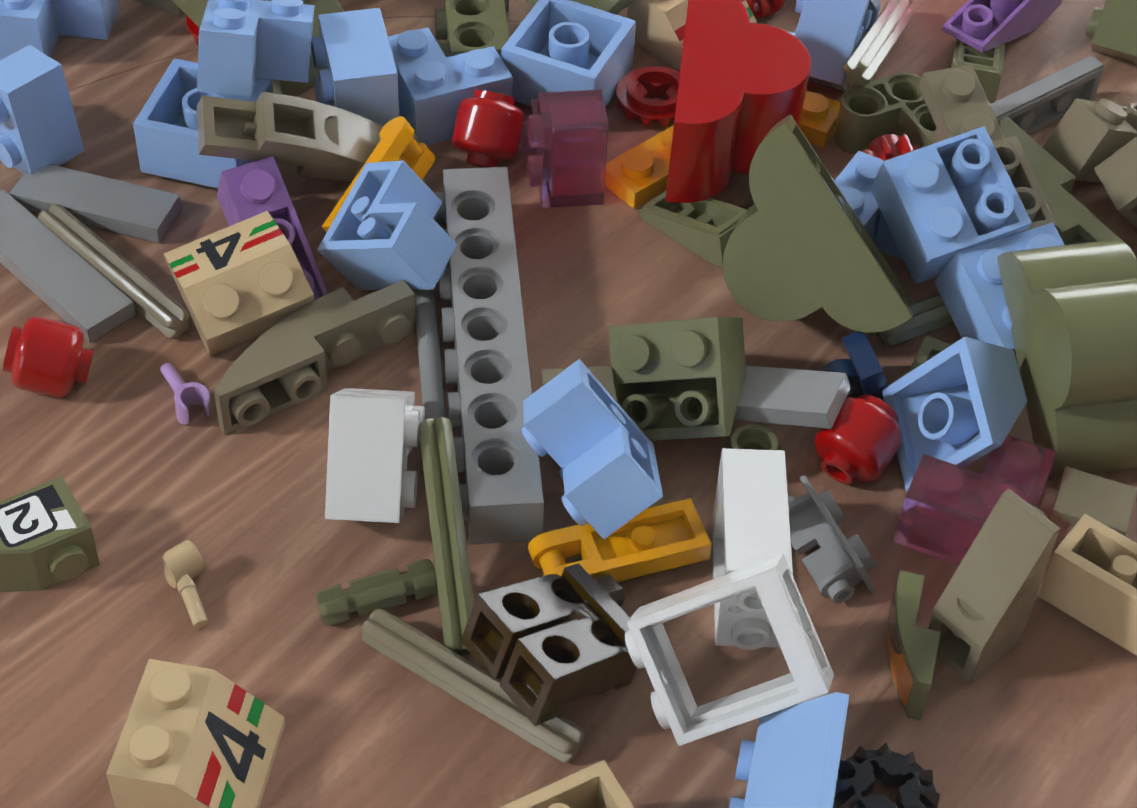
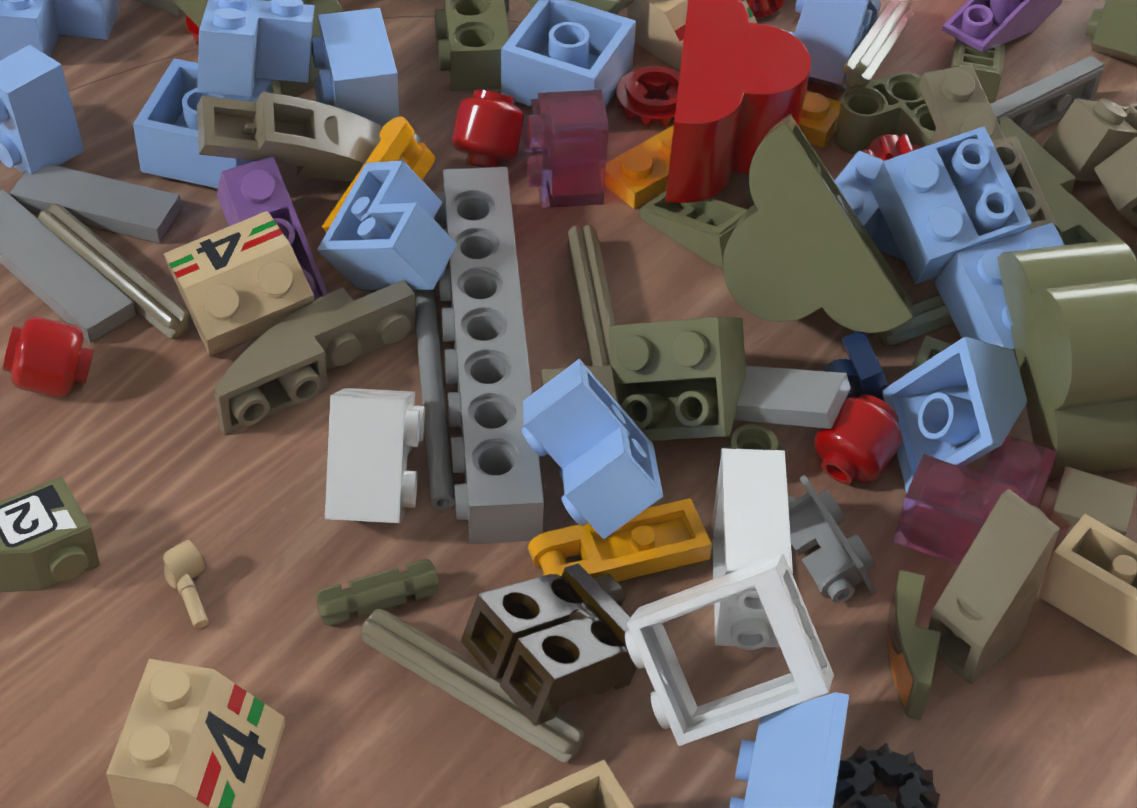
(185, 393): lavender hand -> none
(435, 84): light blue brick -> none
(447, 530): olive axle -> none
(592, 292): none -> dark tan axle

